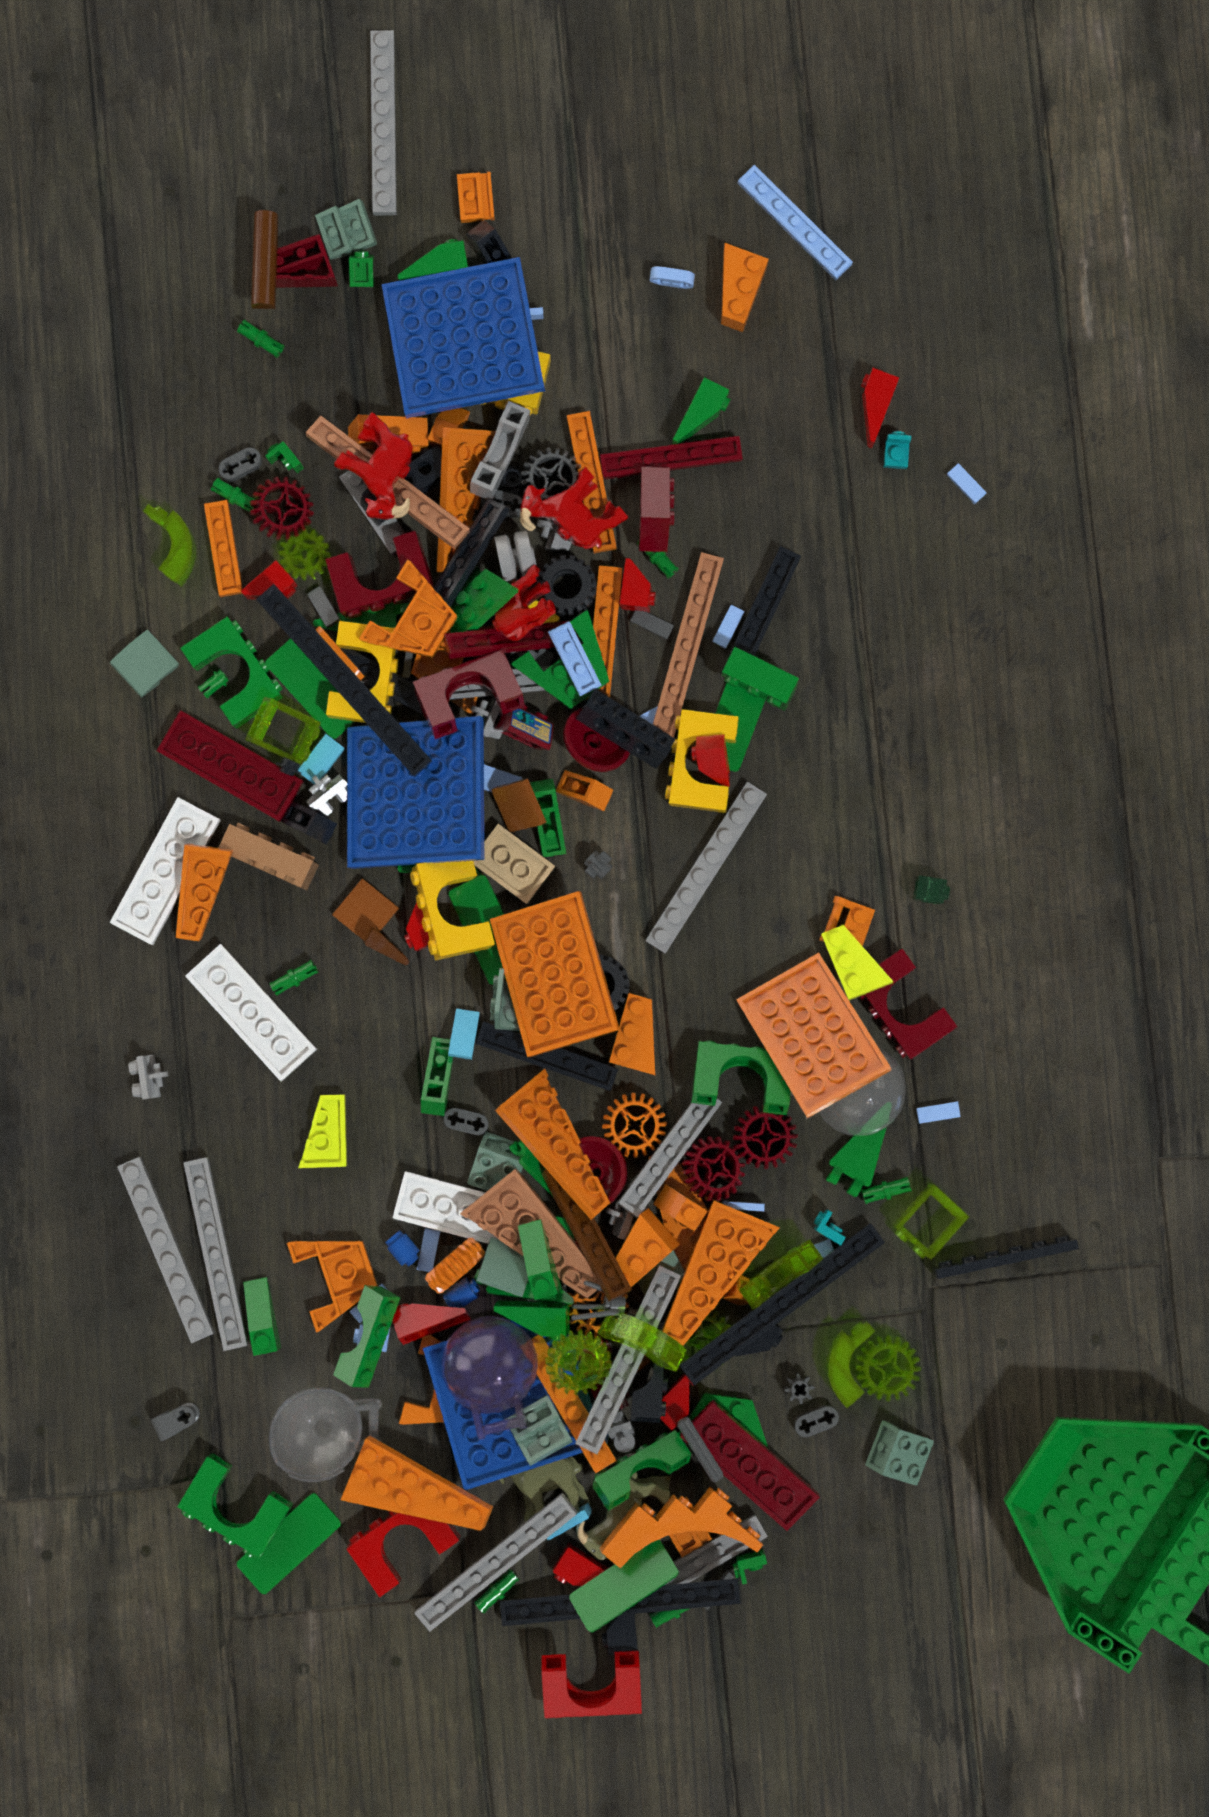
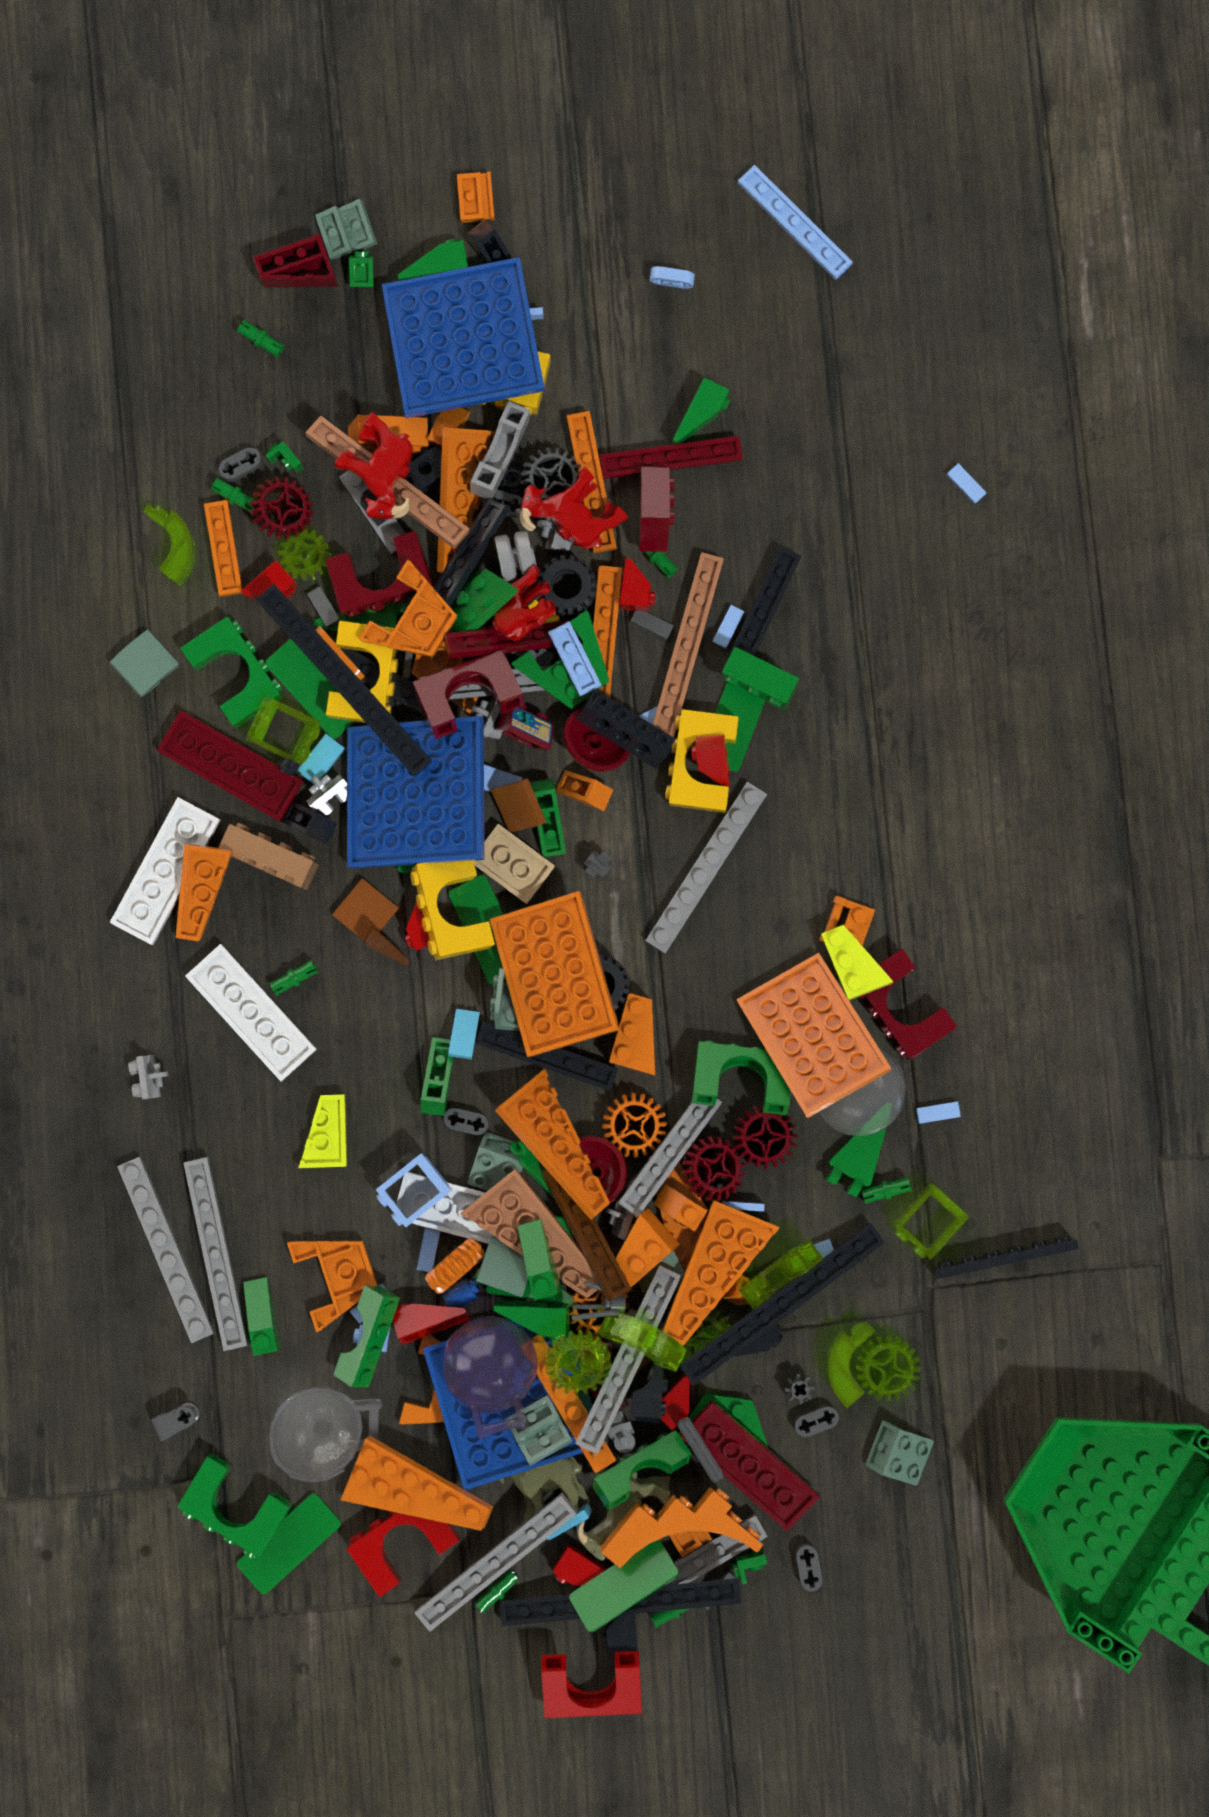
(215, 682): green pin -> none
(264, 260): reddish brown brick -> none
(383, 123): light grey plate -> none
(403, 1248): blue brick -> none
(434, 1176): none -> light blue window
(741, 281): orange wedge -> none
(814, 1566): none -> dark grey beam
(831, 1231): teal bracket -> none
(876, 398): red slope -> none
(897, 450): teal bracket -> none
(931, 890): clear green brick -> none

